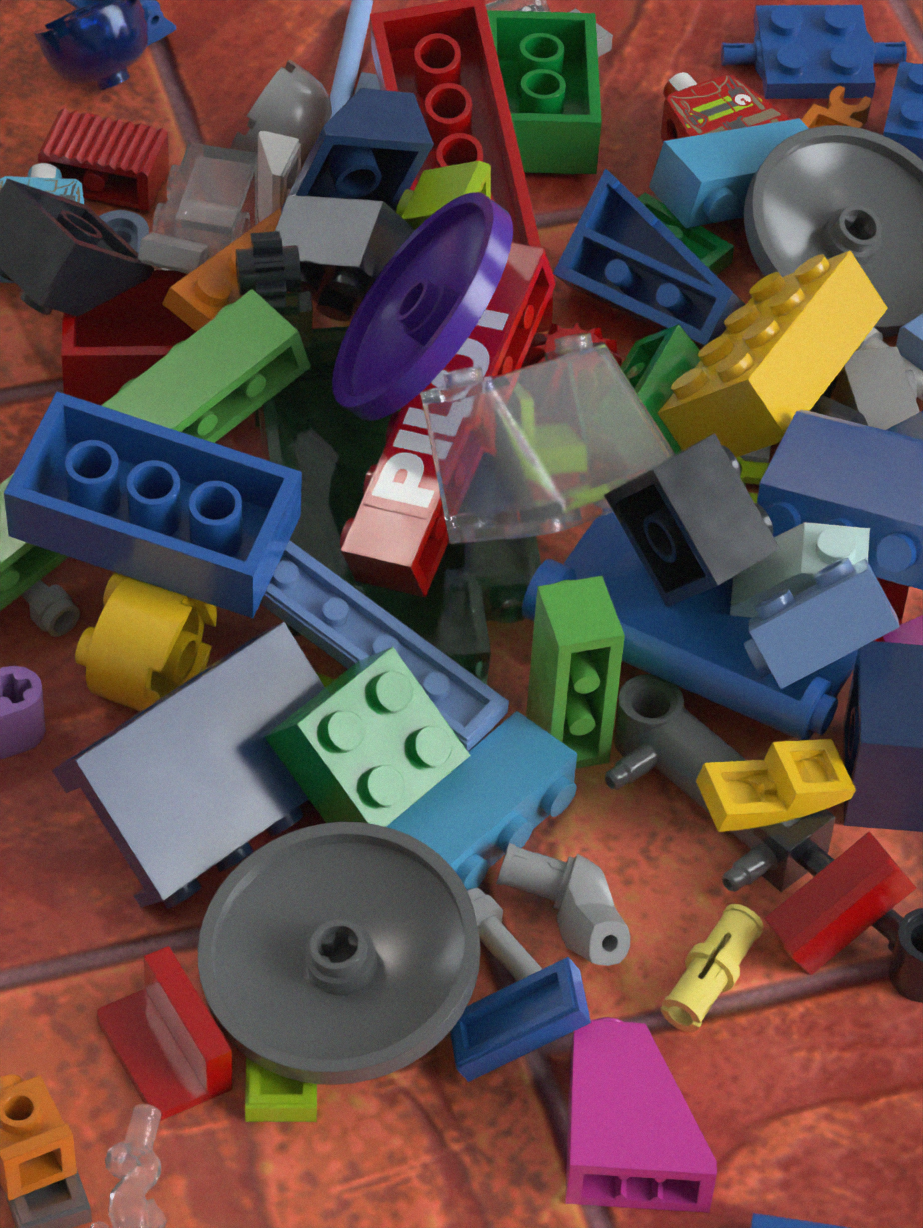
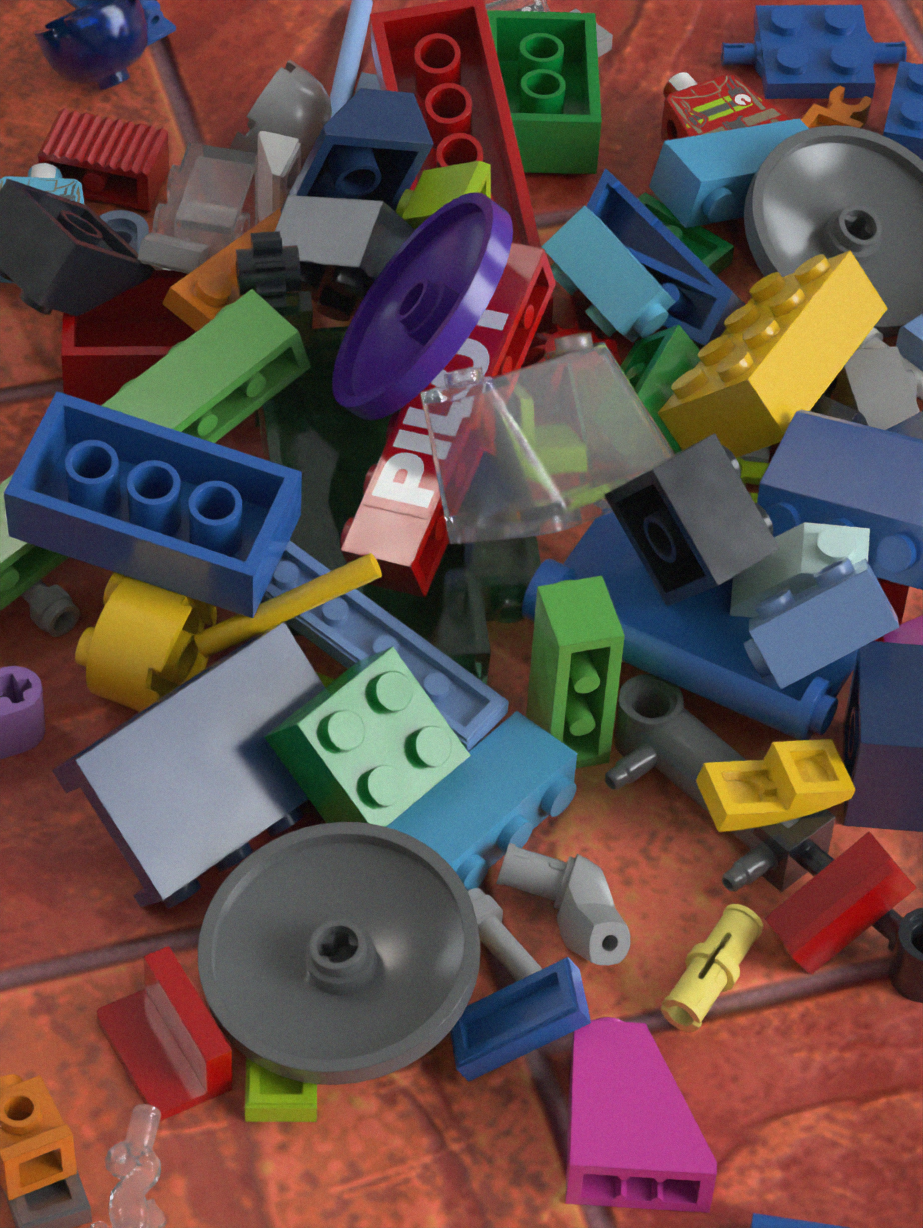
(288, 605): none -> yellow bar
(609, 275): none -> medium azure brick

